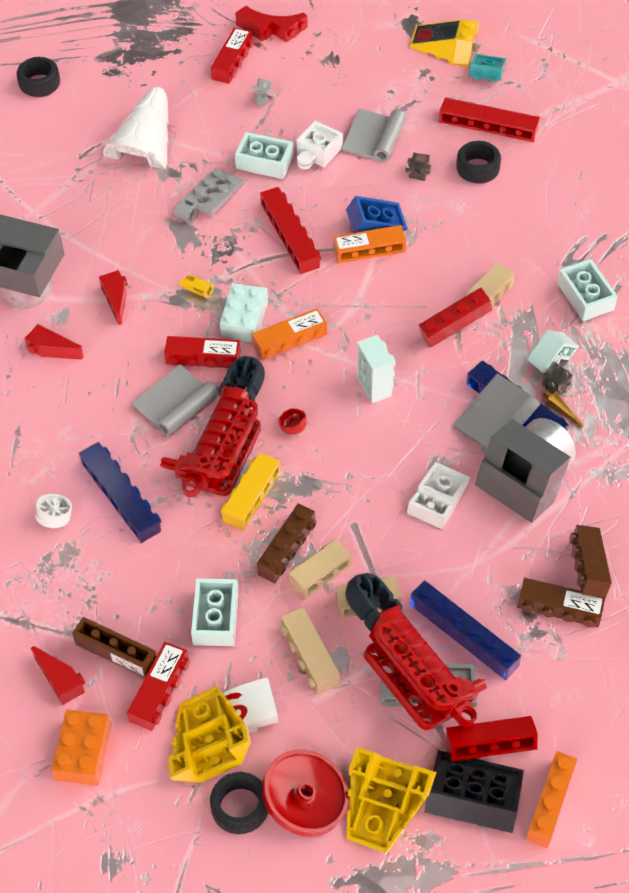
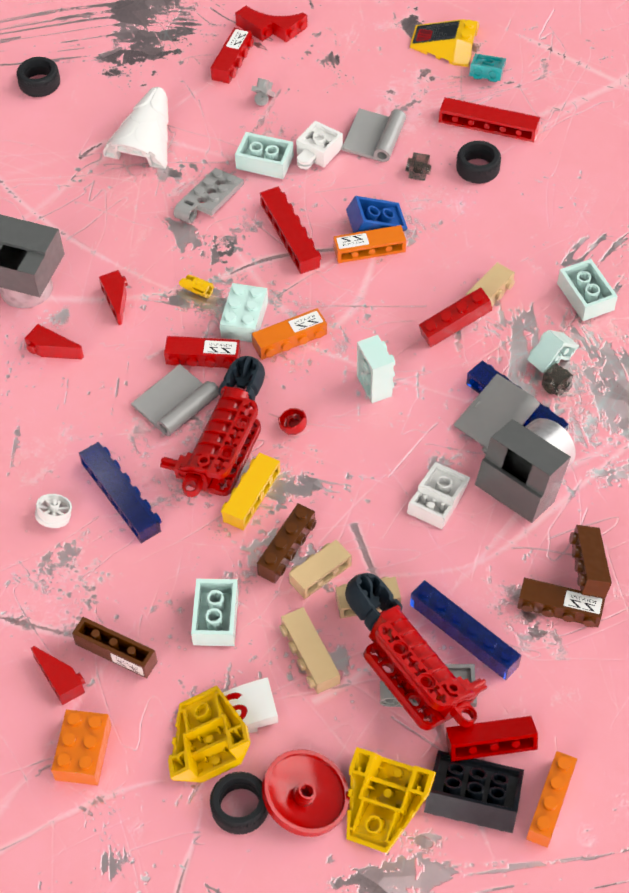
(158, 686): red brick -> none
(556, 403): pearl gold piece -> none

